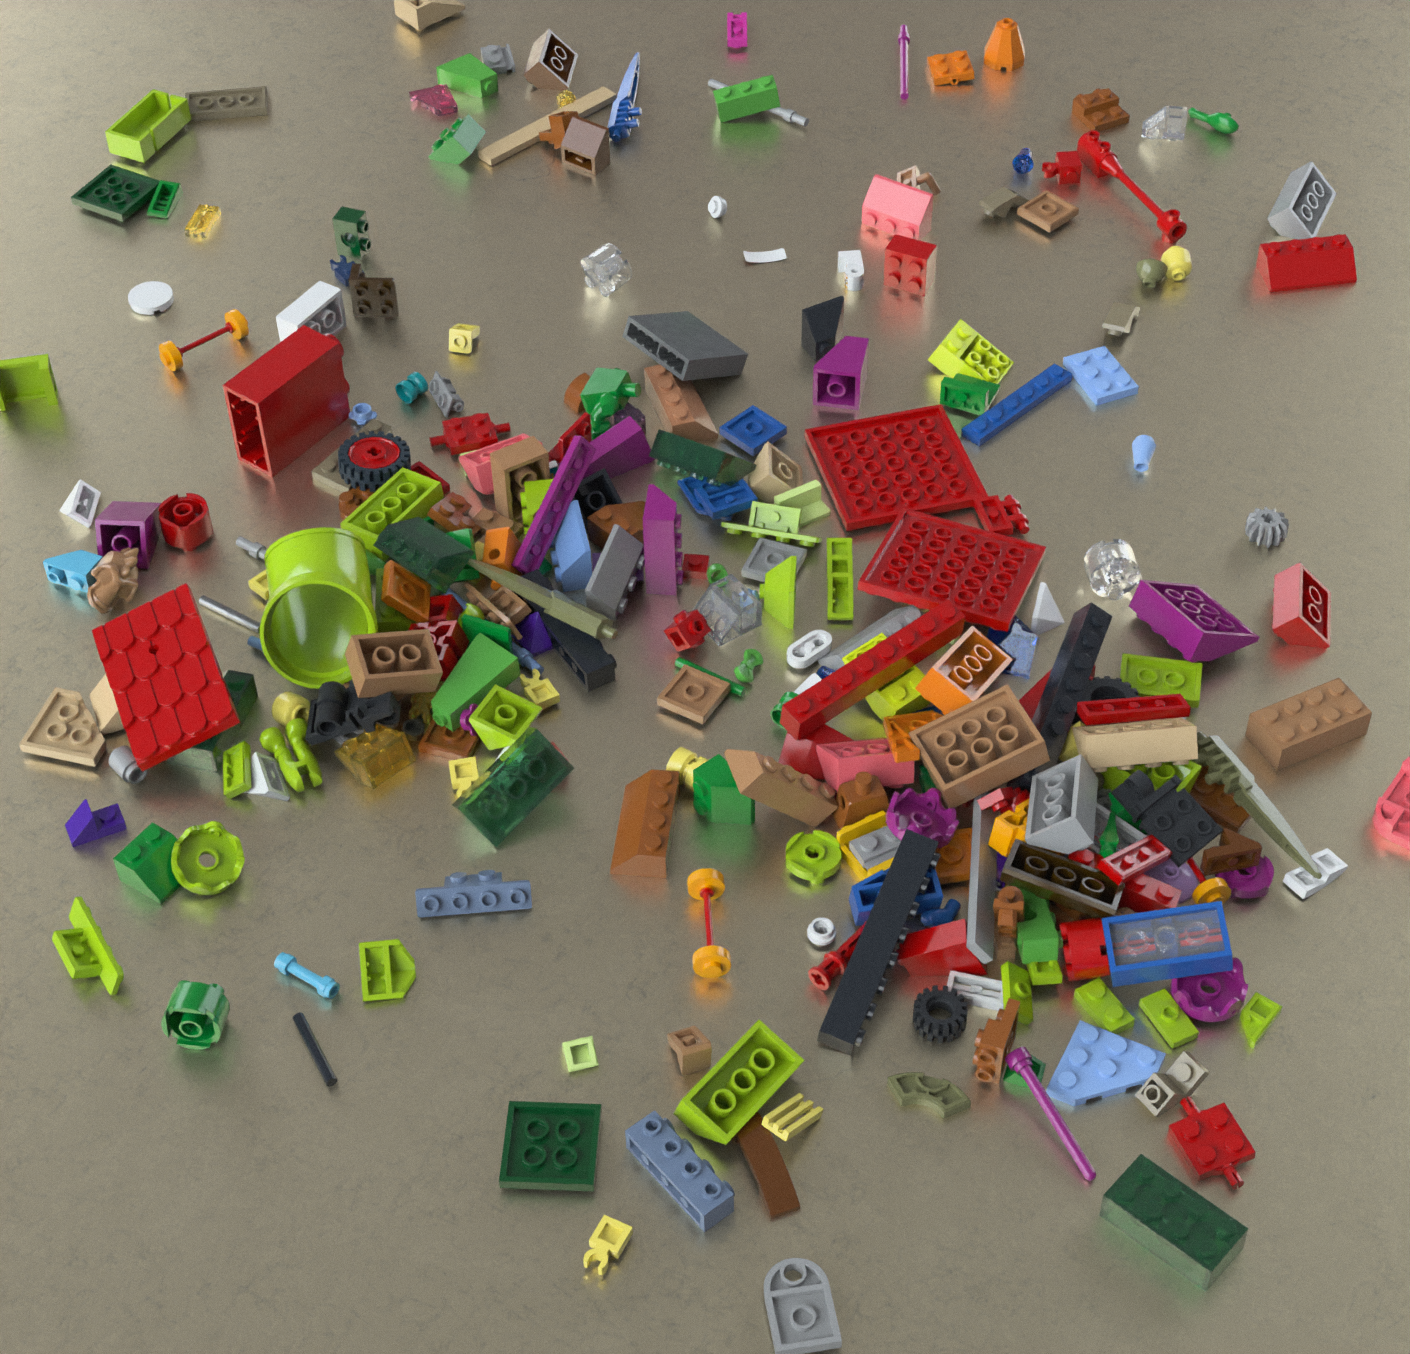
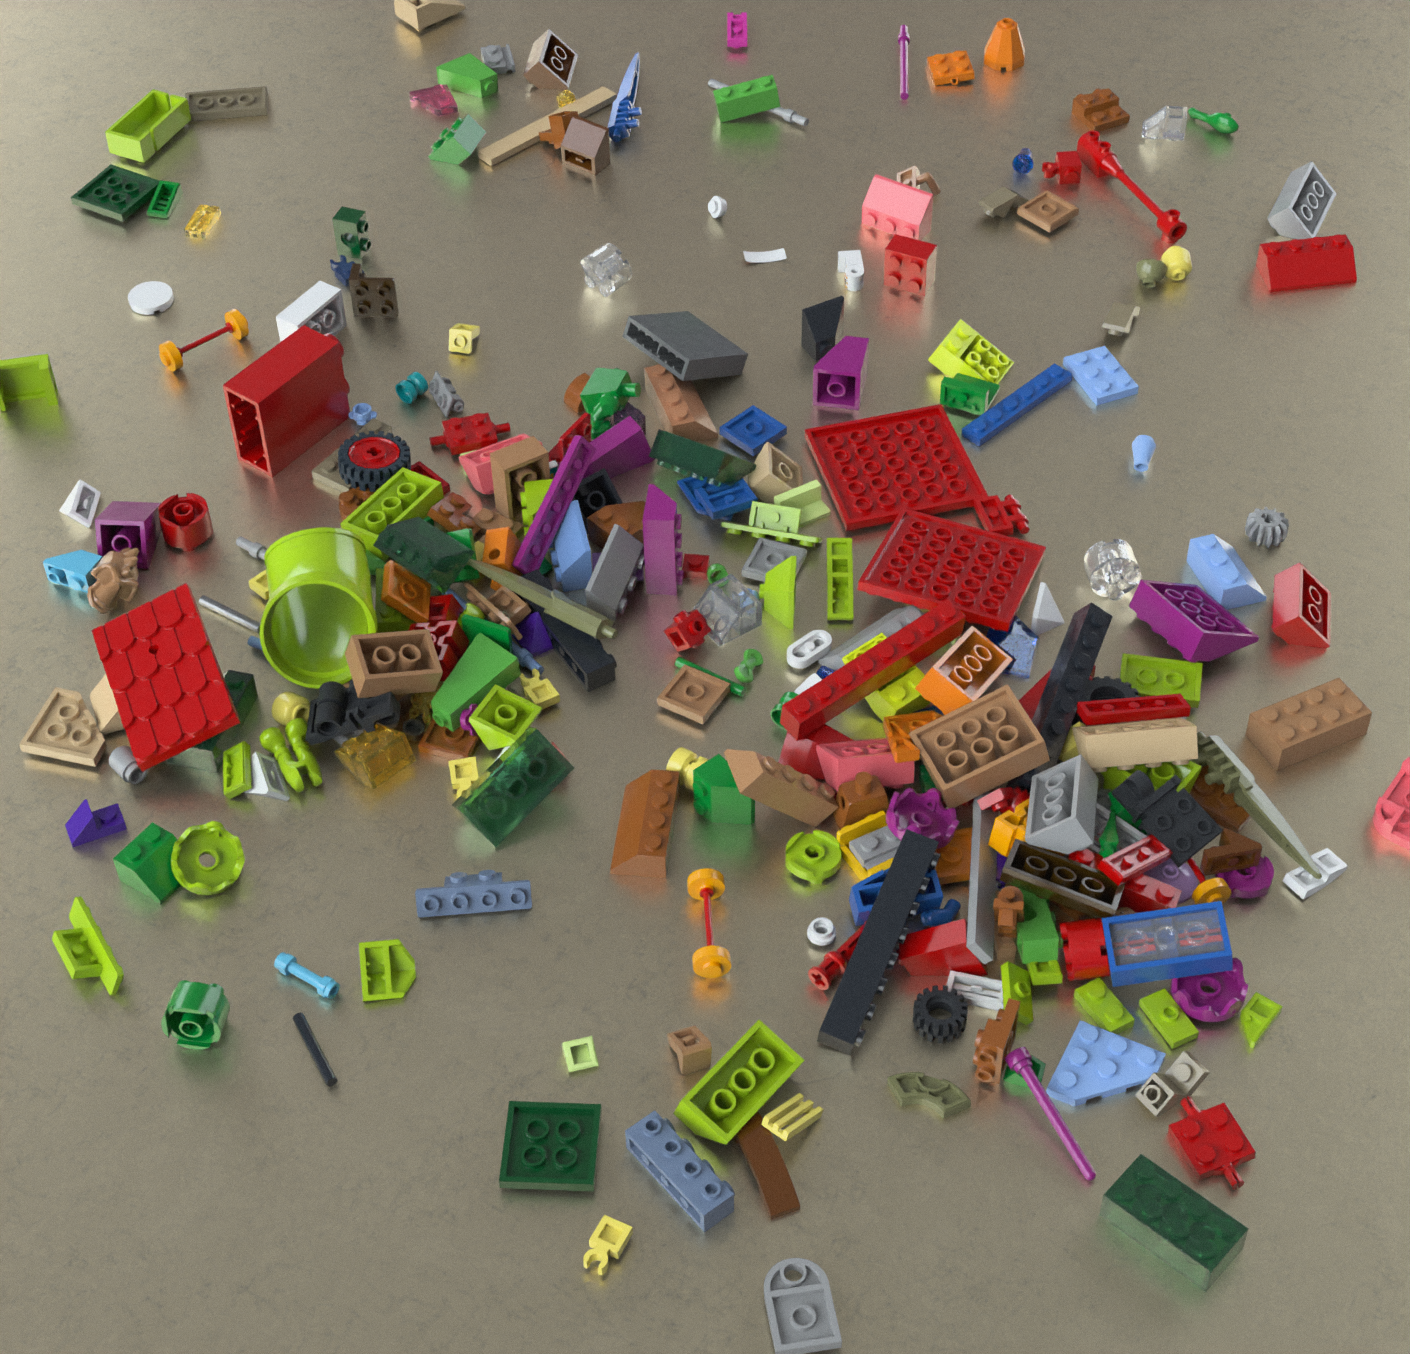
(1223, 572): none -> light blue slope

